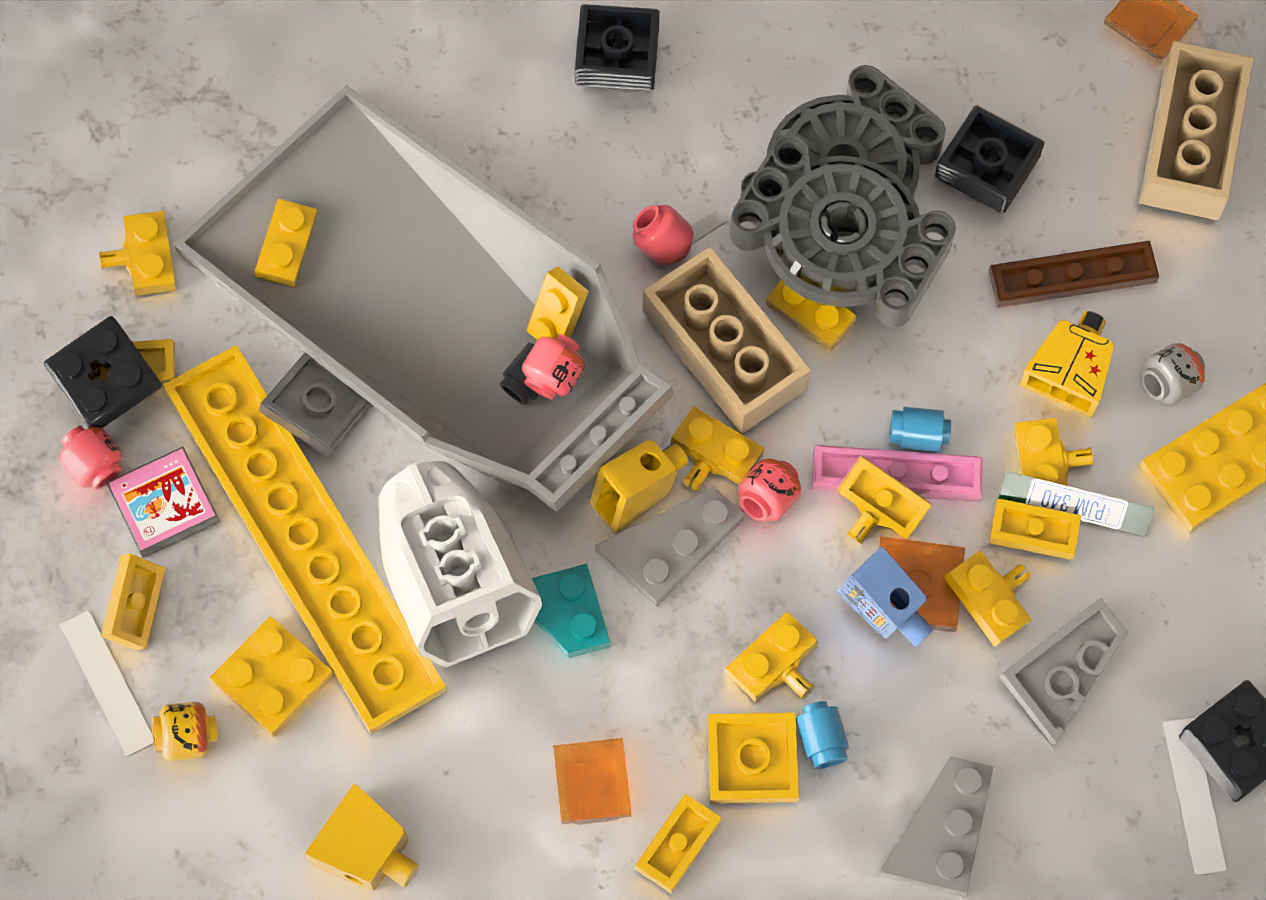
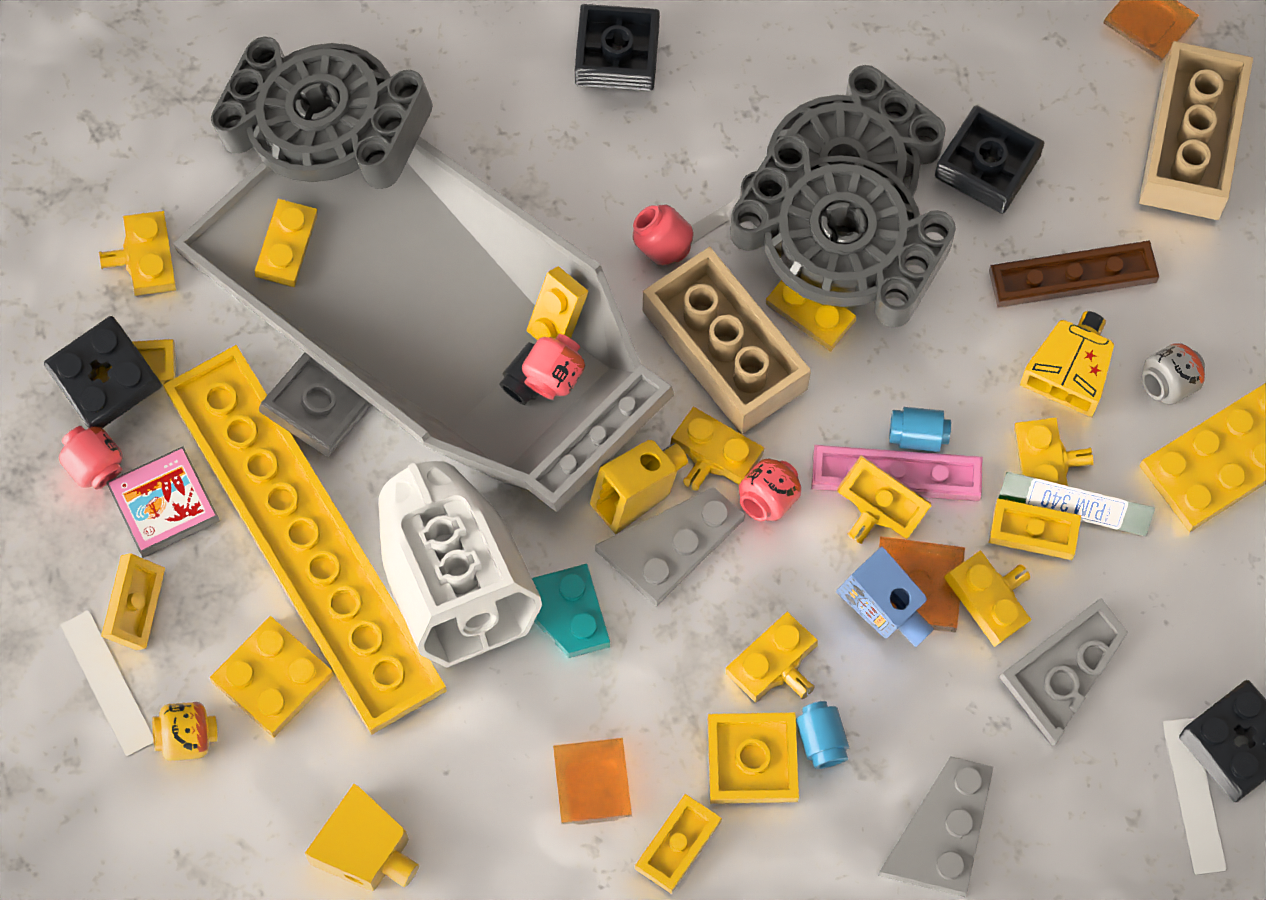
(322, 112): none -> dark grey piece

